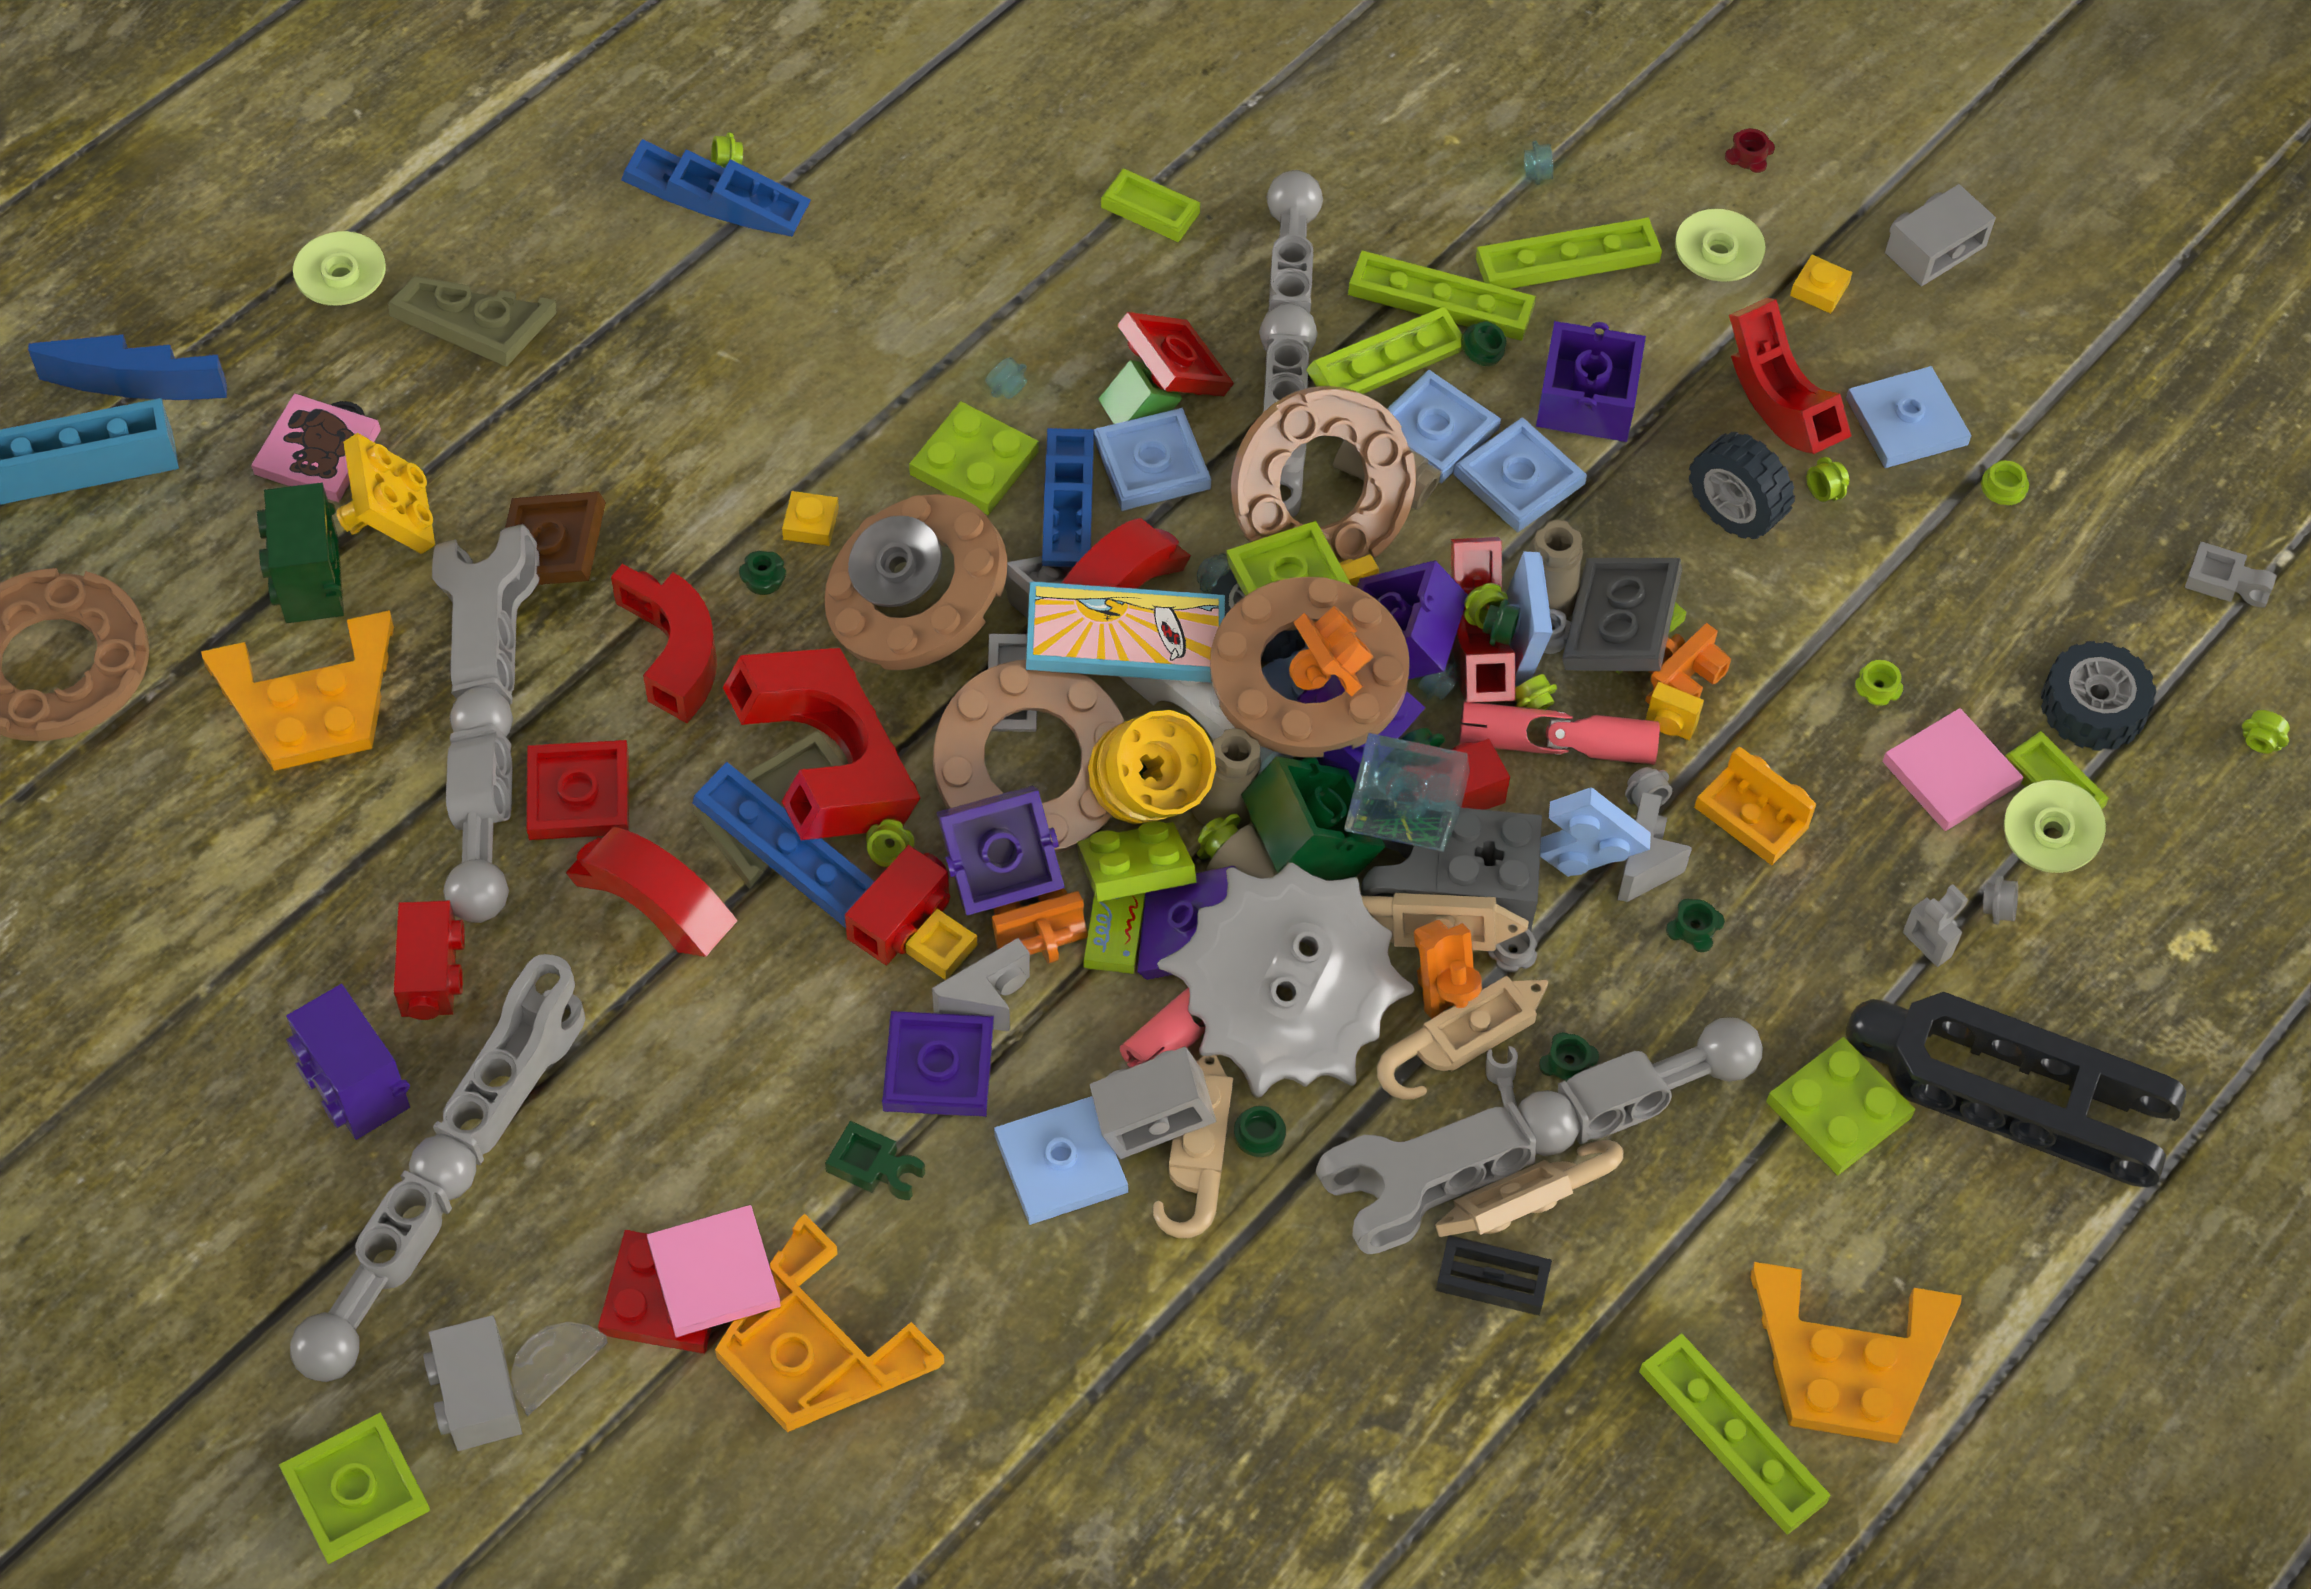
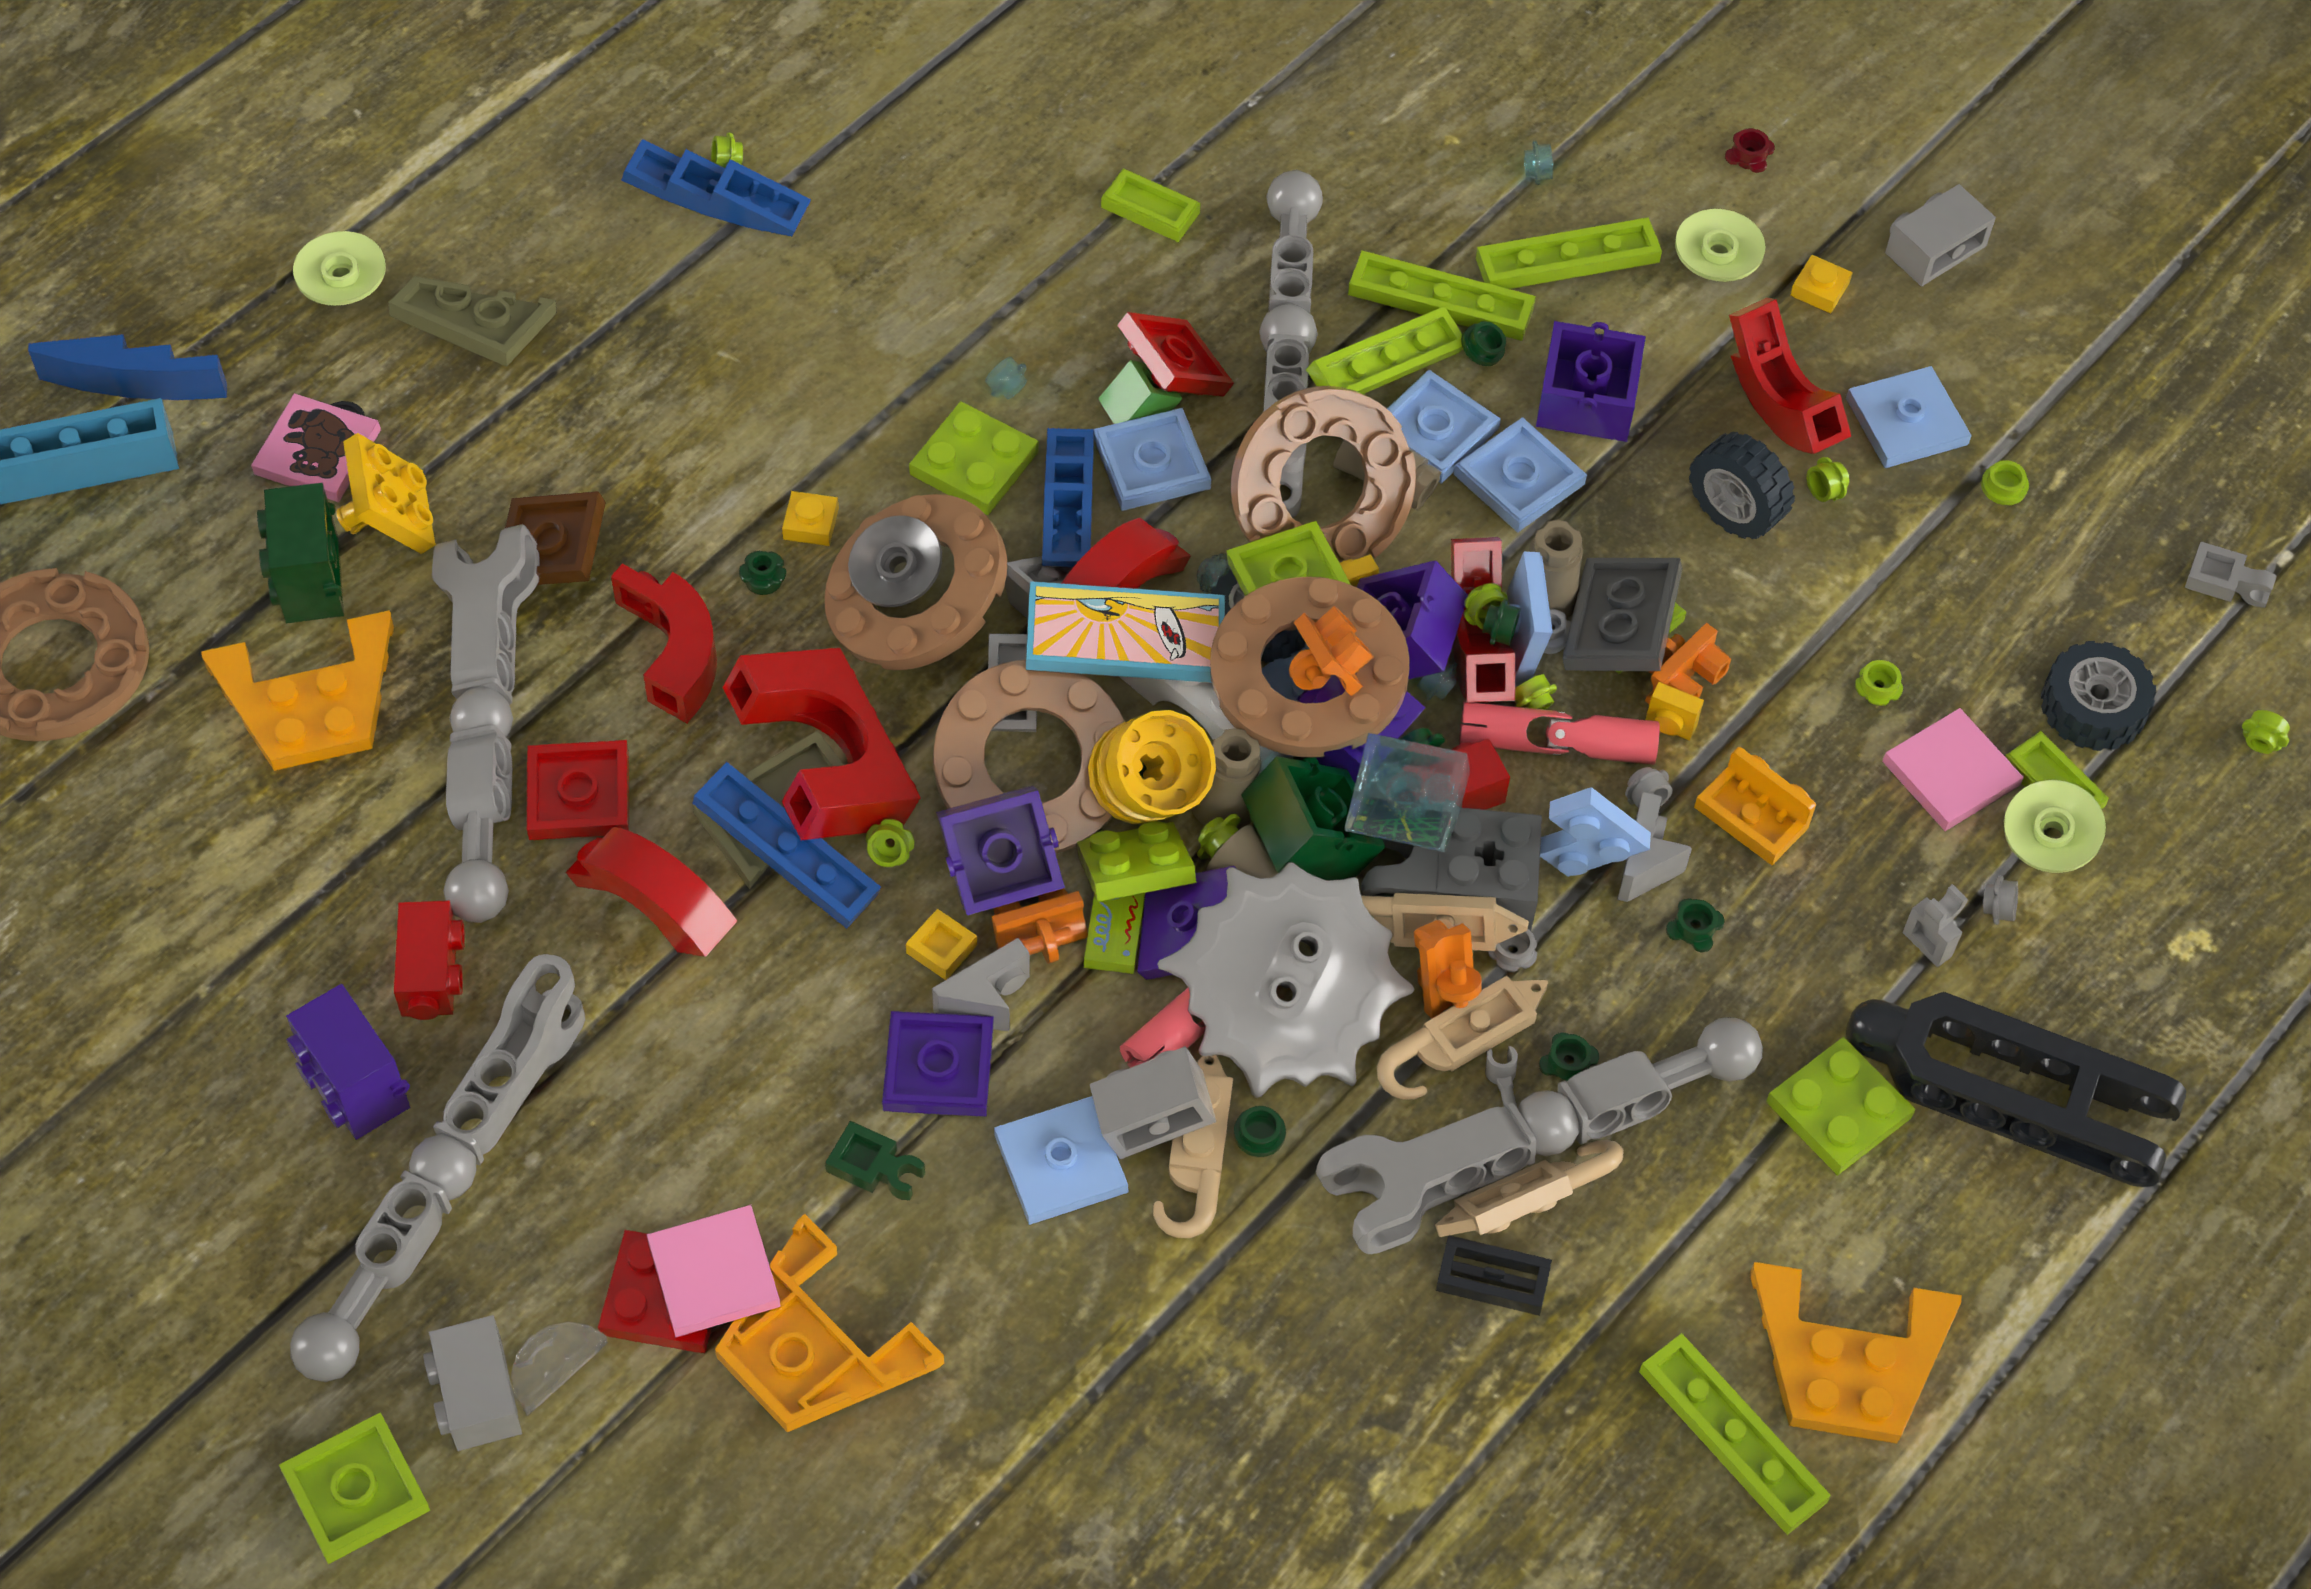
(898, 904): red brick -> none

